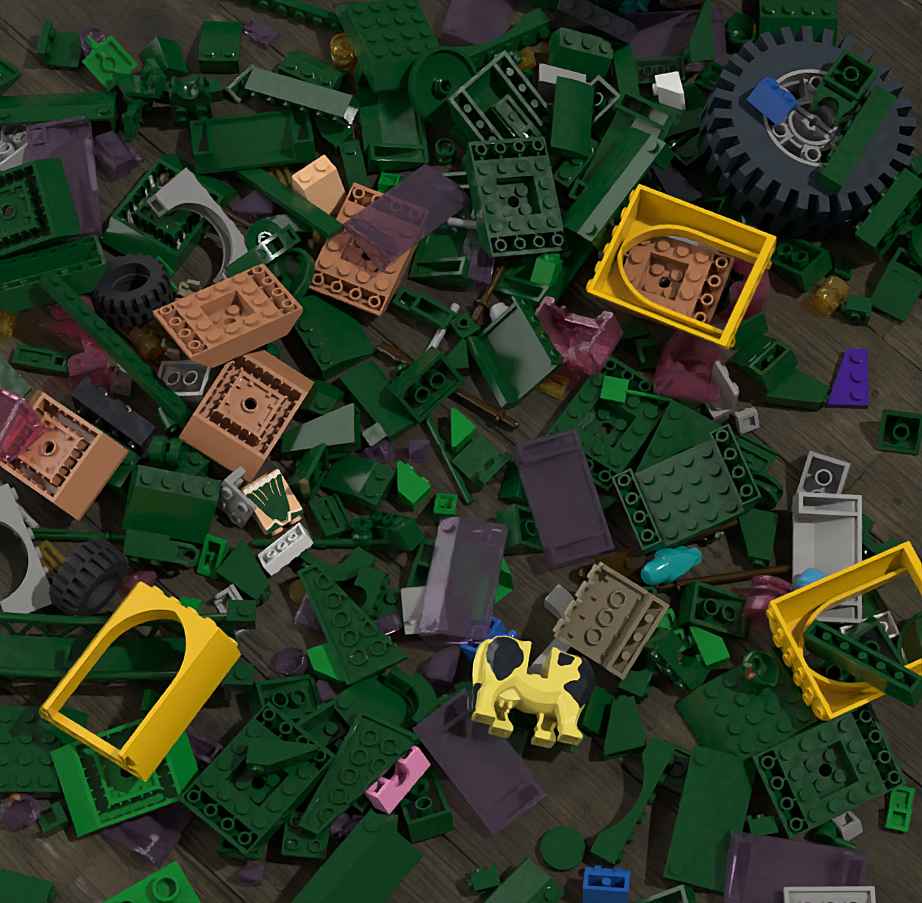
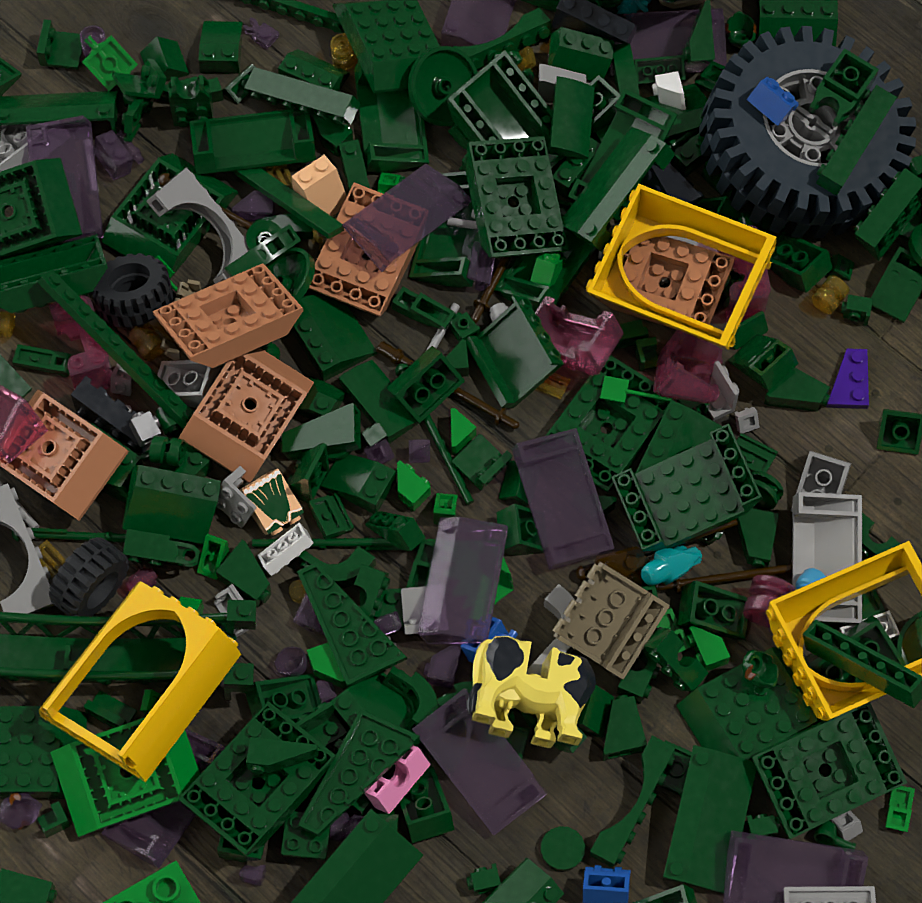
(109, 710): none -> dark green panel
(144, 427): none -> flat silver brick
(361, 530): dark green wheel -> none
(445, 151): dark green wheel -> none
(515, 118): dark green plate -> none

